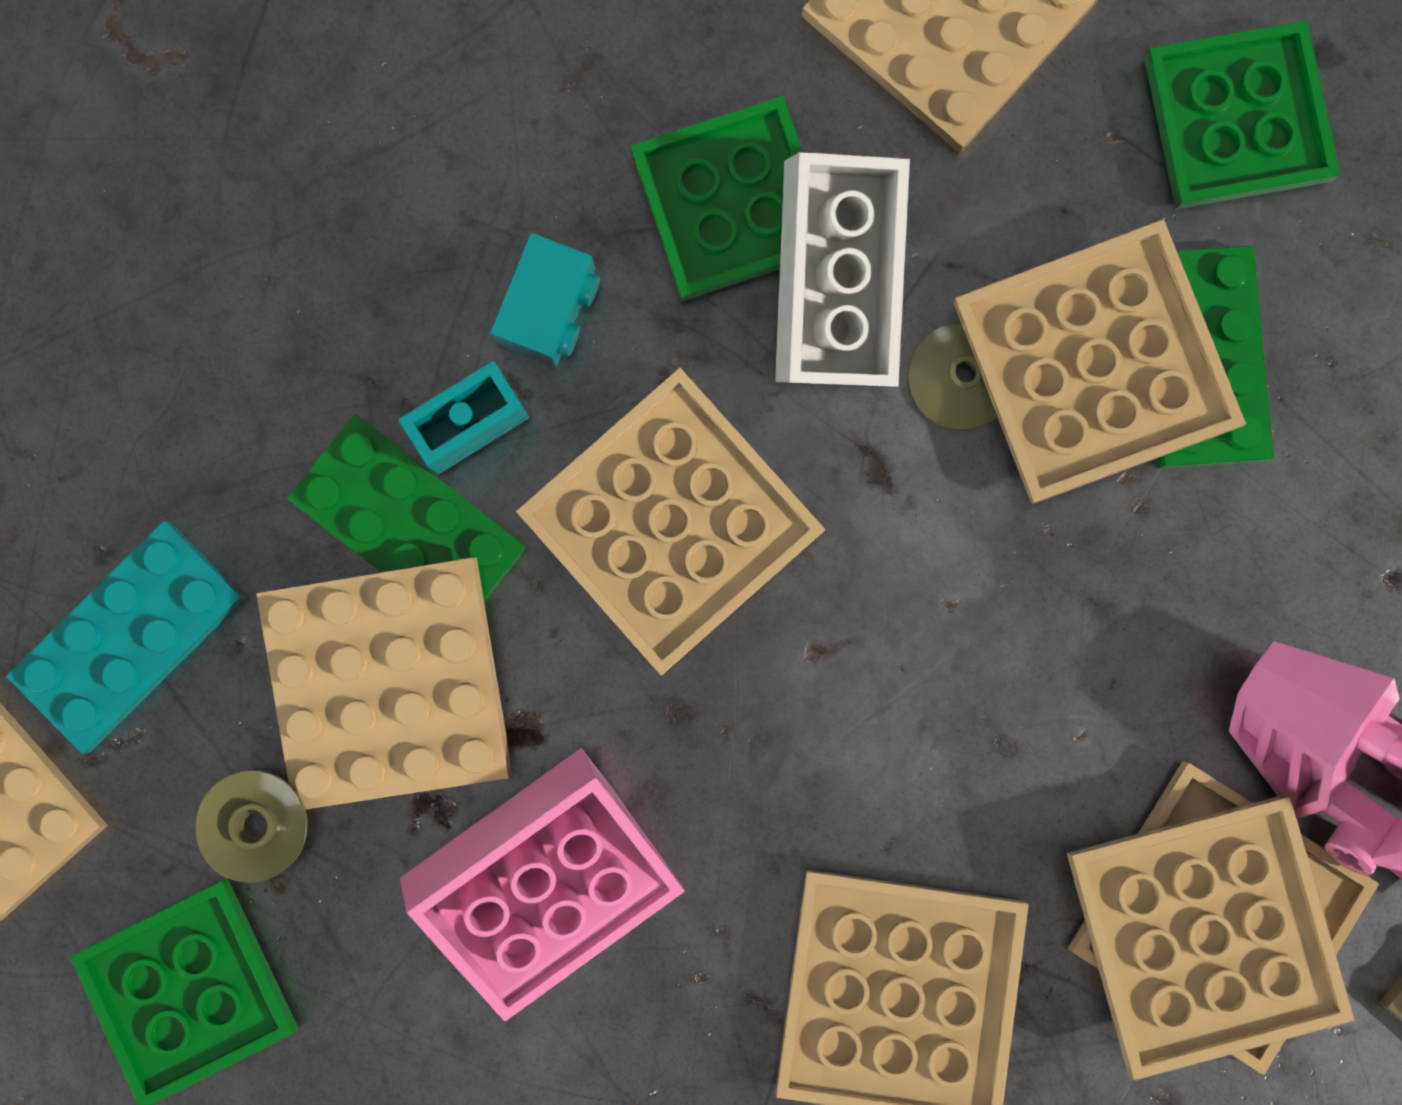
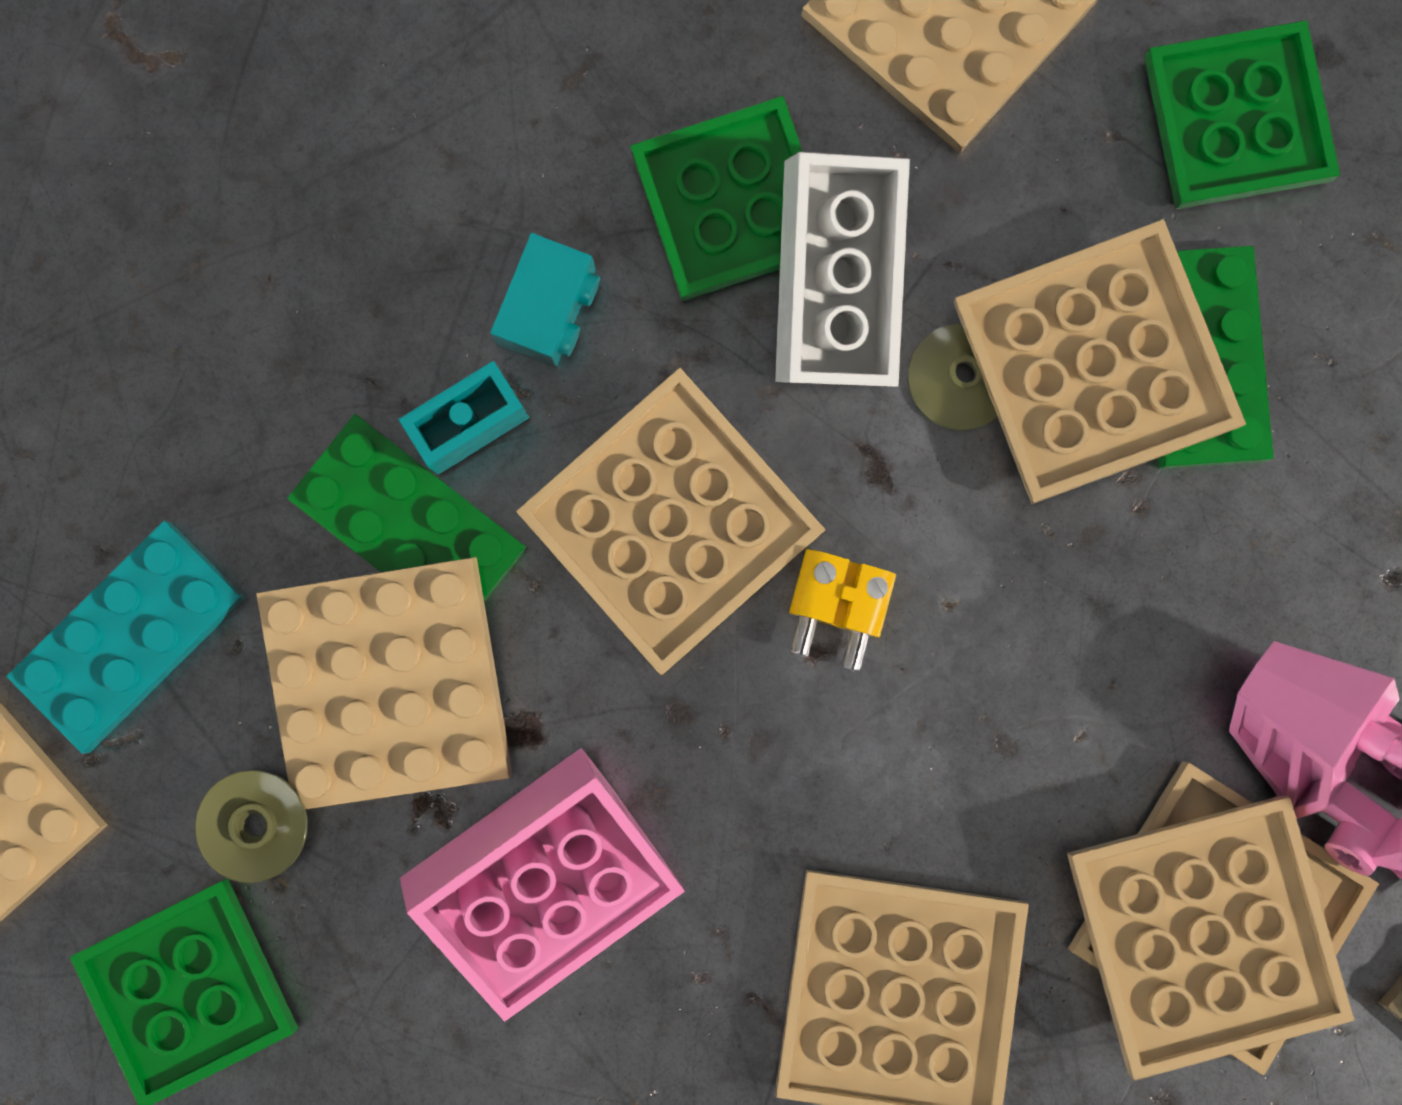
(843, 596): none -> yellow piece

